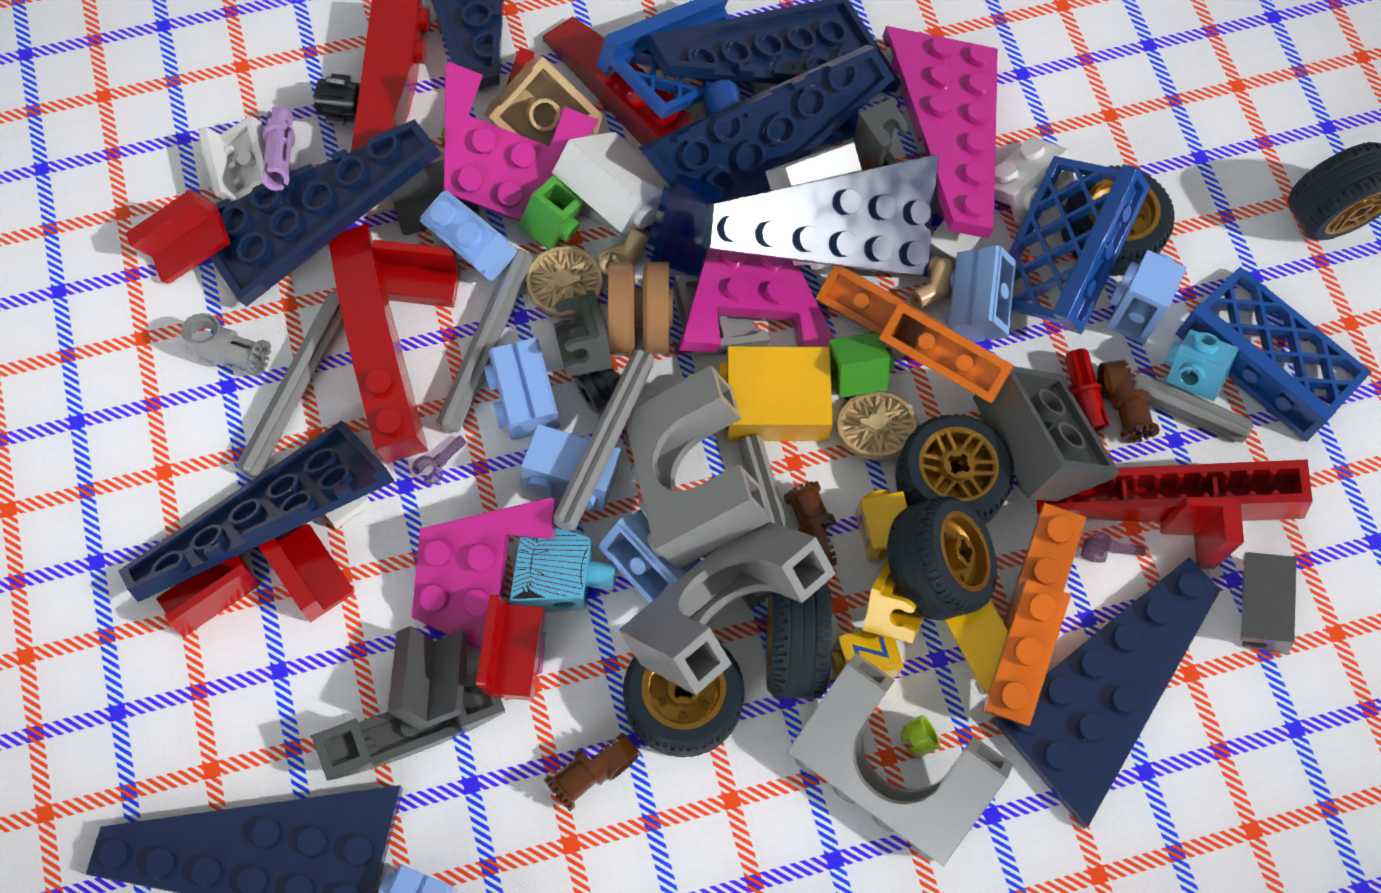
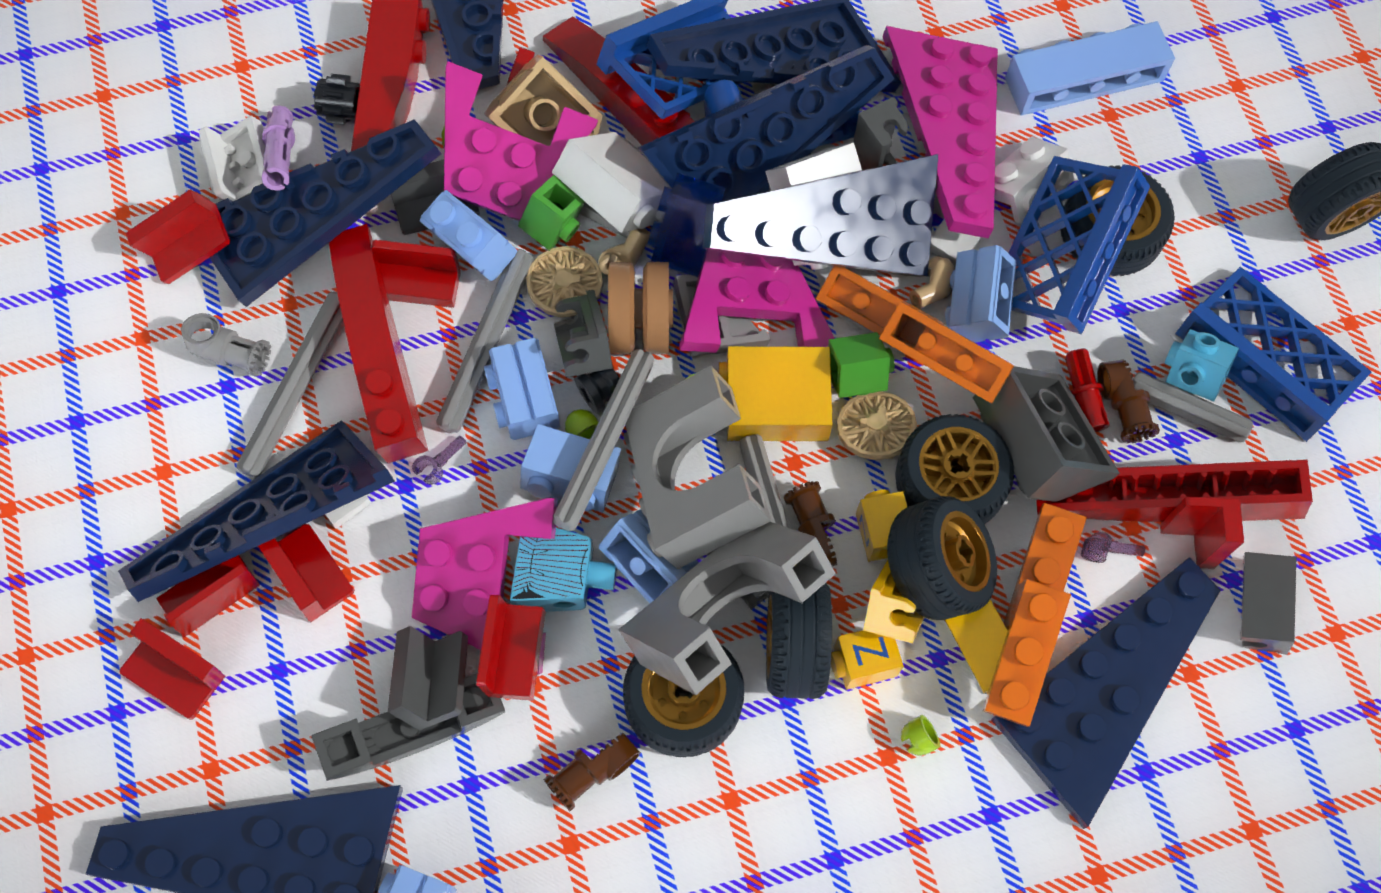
(170, 671): none -> red panel
(581, 423): none -> lime hinge
(928, 817): light grey arch -> none
(1089, 67): none -> light blue brick
(1144, 295): light blue brick -> none

